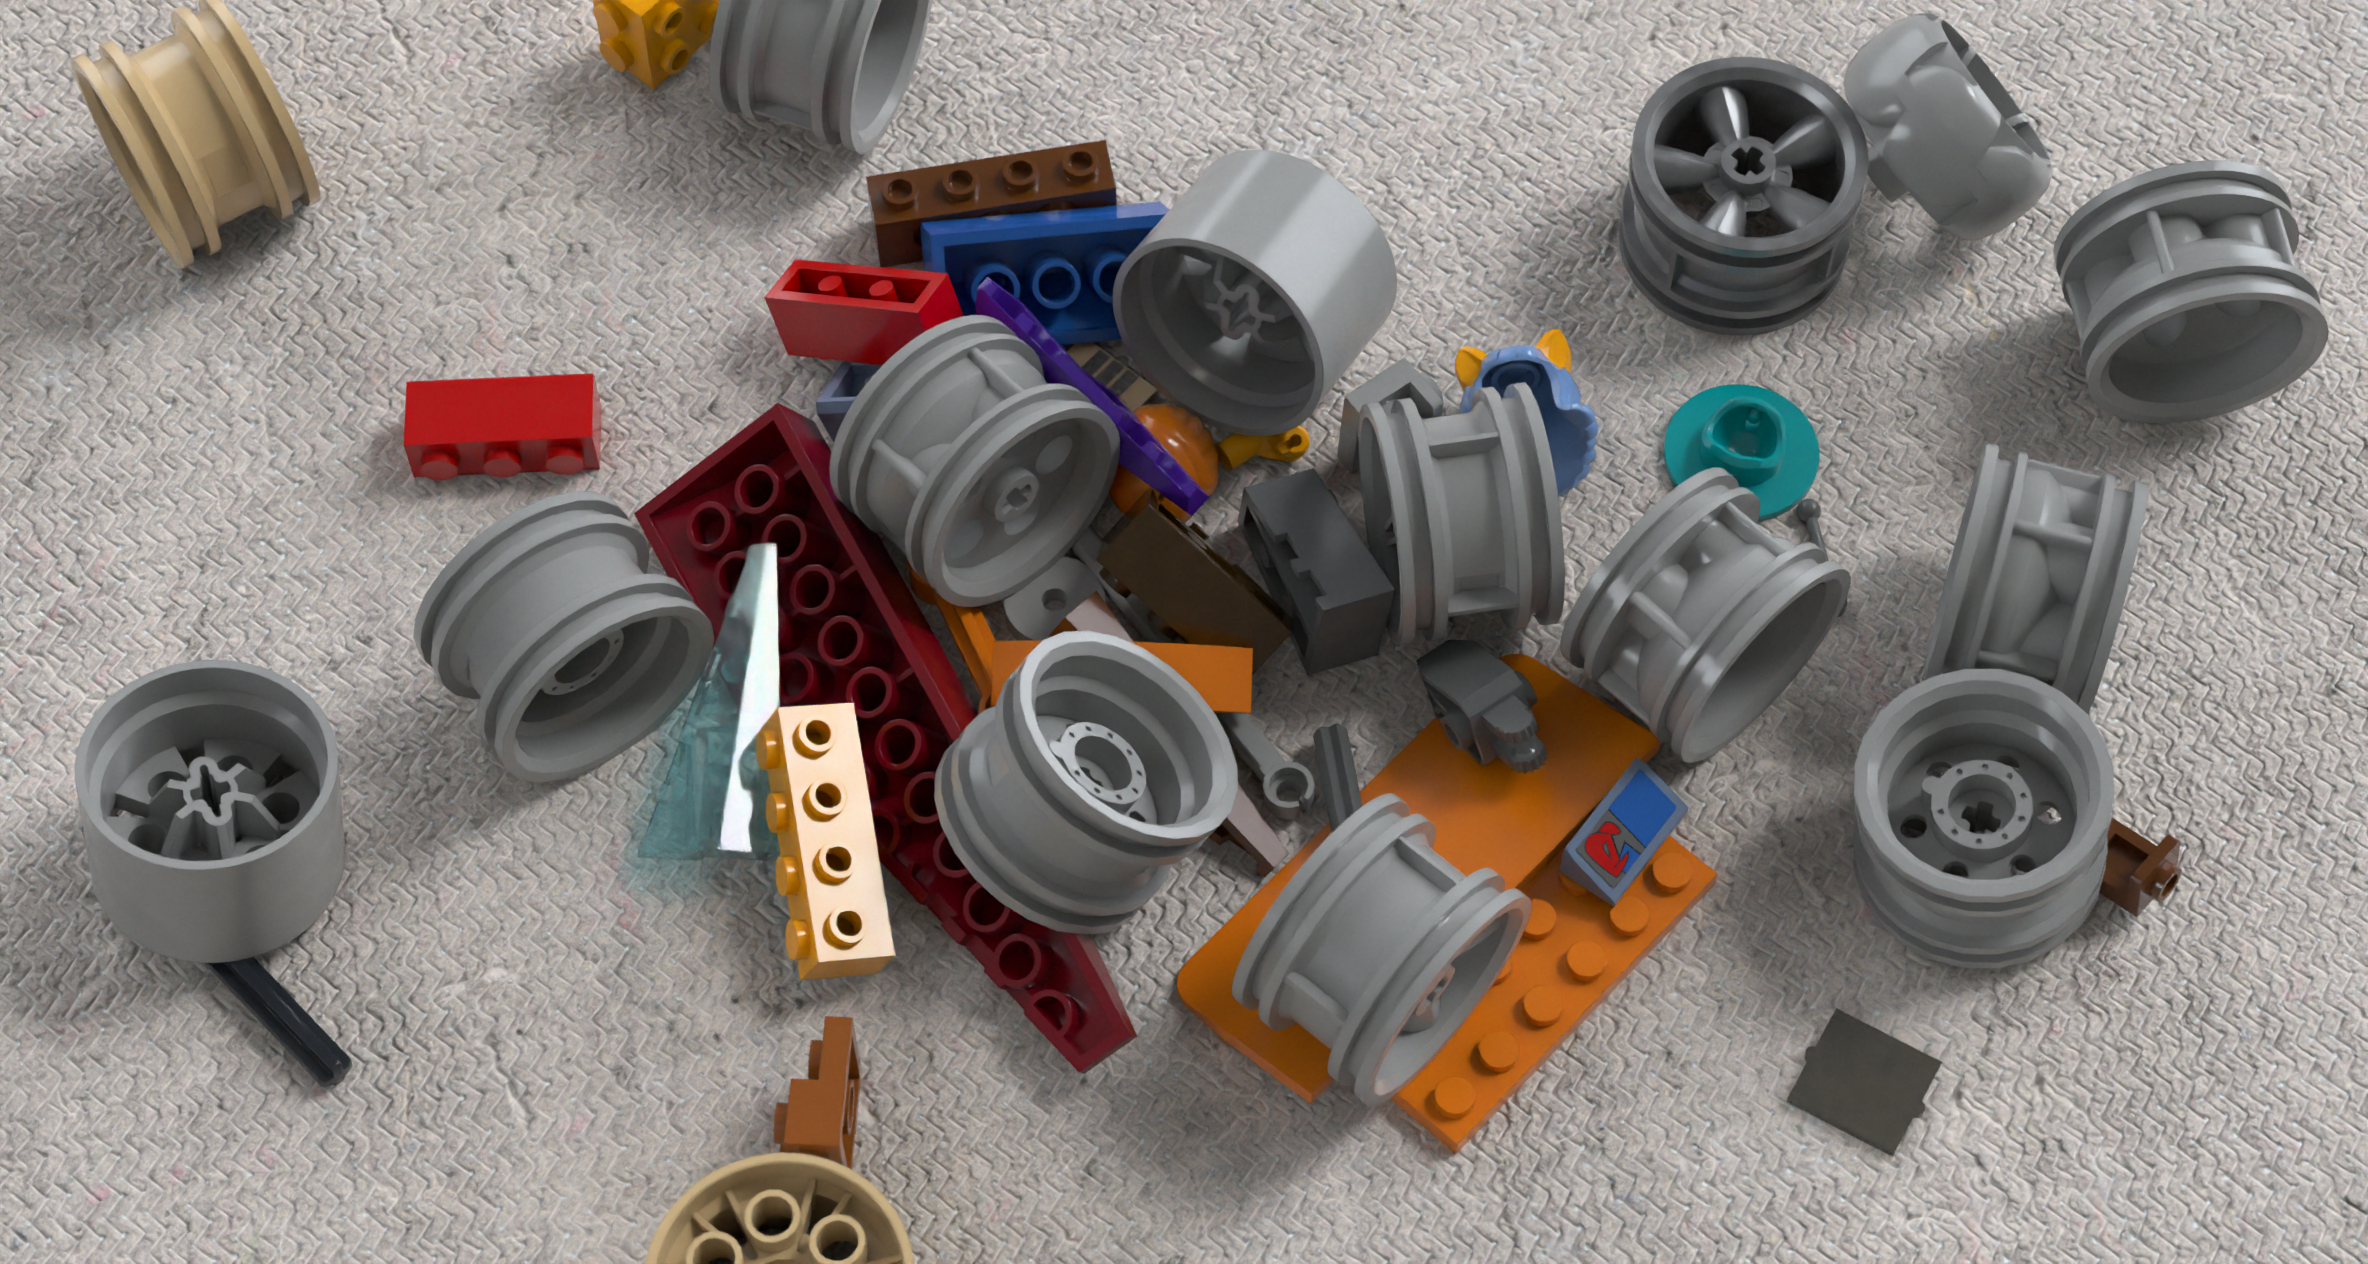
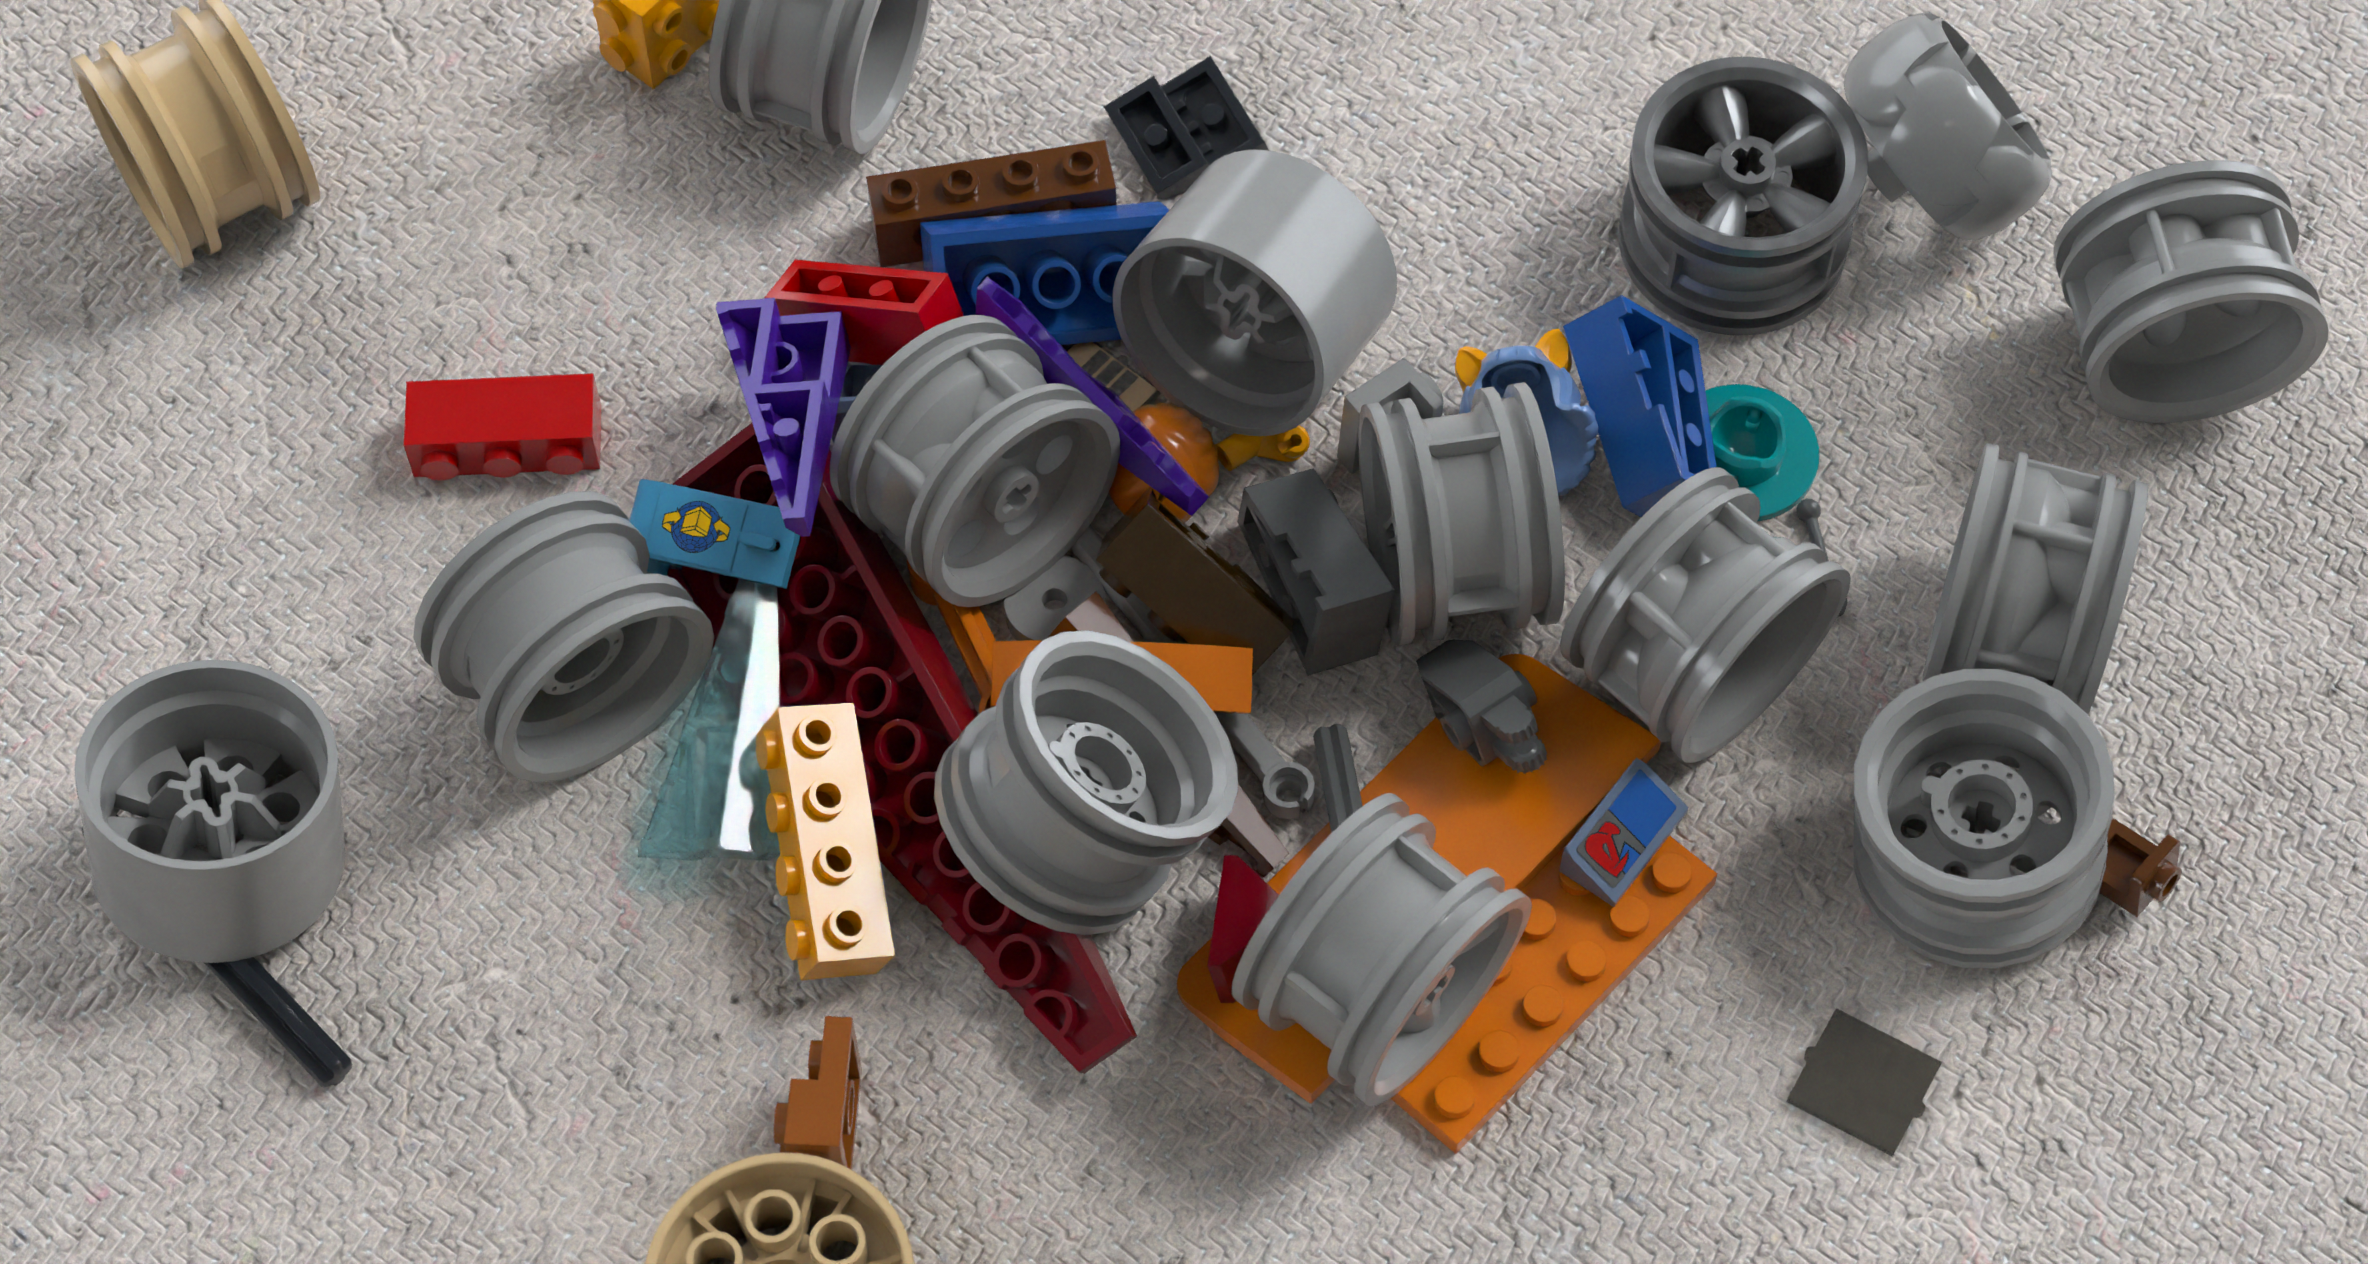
(713, 534): none -> dark azure door
(792, 389): none -> dark purple wedge
(1183, 126): none -> black slope
(1239, 911): none -> dark red slope
(1646, 399): none -> blue wedge

